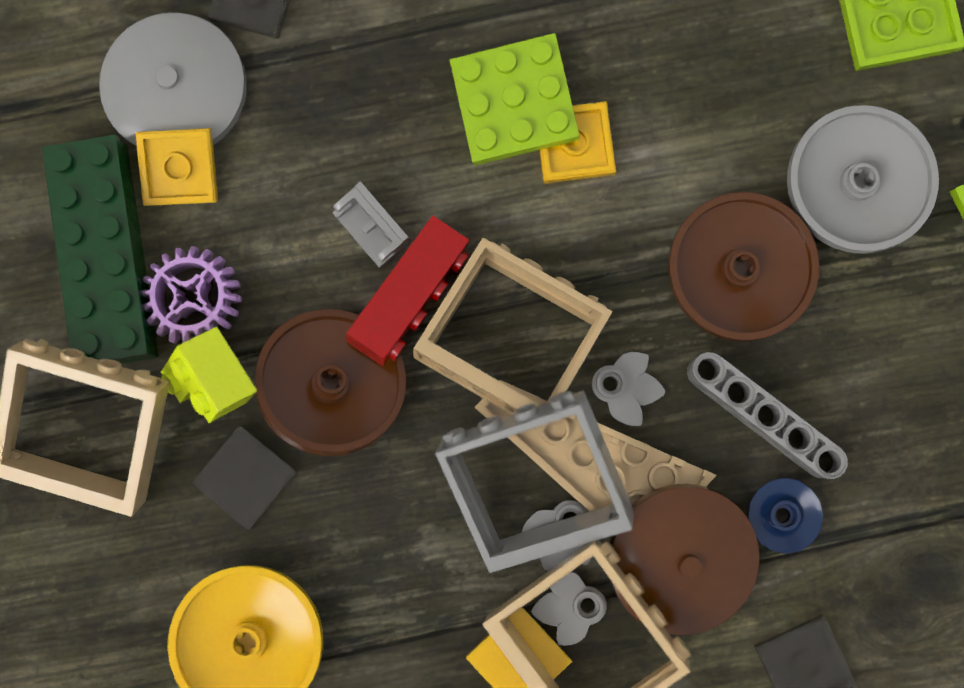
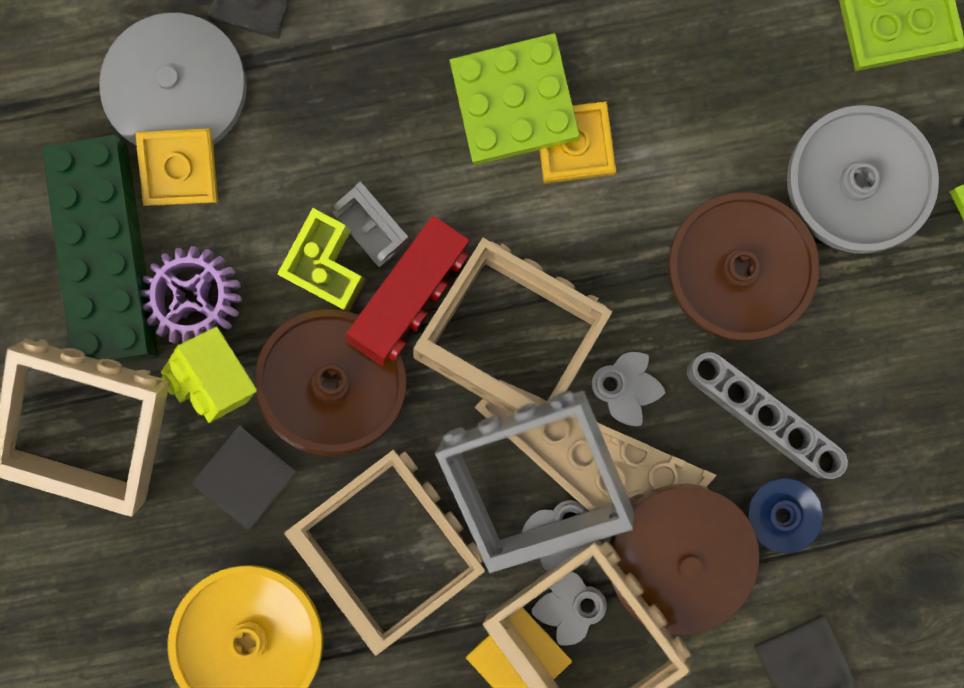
(313, 261): none -> neon yellow brick
(339, 588): none -> tan window

